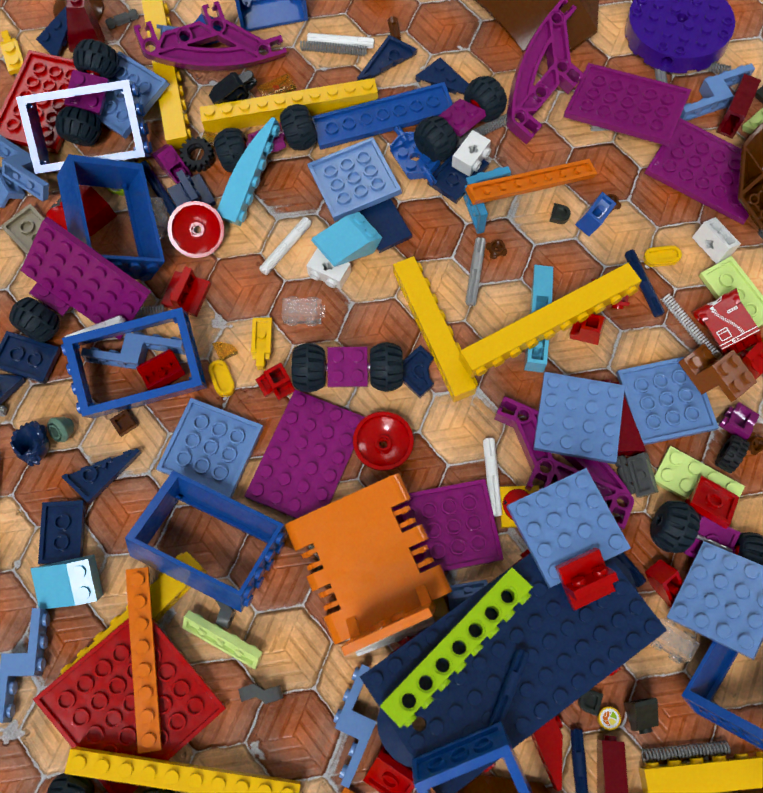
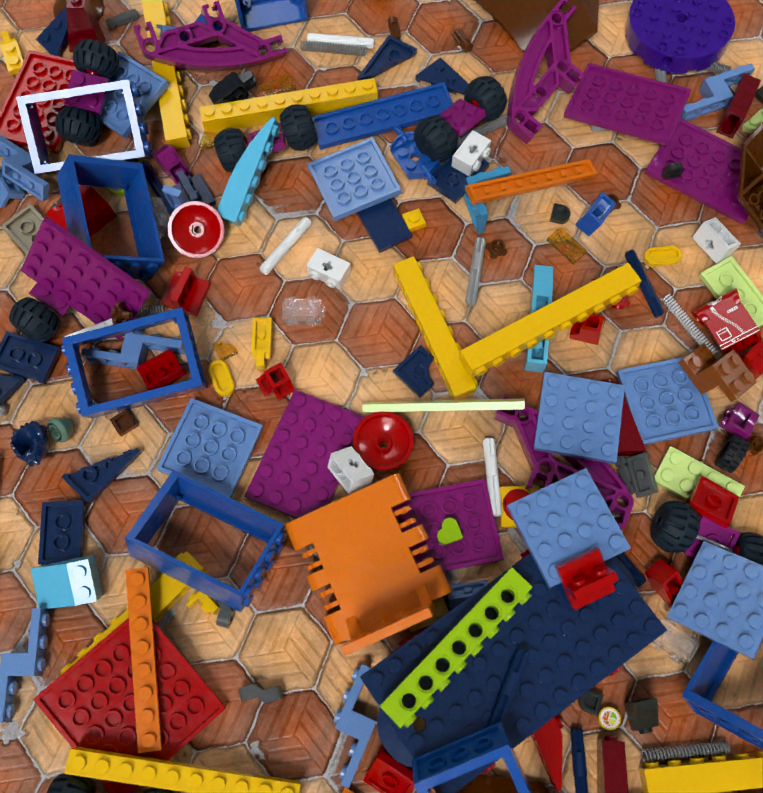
(120, 313): none -> reddish brown plant
(174, 196): none -> medium blue tile
(189, 147): black tyre -> none
(208, 603): none -> yellow bracket
(222, 639): yellowish green plate -> none
(347, 239): medium azure slope -> none
(347, 367): black plate -> none
(350, 470): none -> white brick
(410, 631): white axle -> none
(414, 220): none -> yellow plate
(444, 405): none -> yellowish green tile
(450, 532): none -> lime tile
(462, 40): none -> reddish brown piece
(566, 245): none -> clear yellow tile
(673, 171): none -> pearl dark grey tile

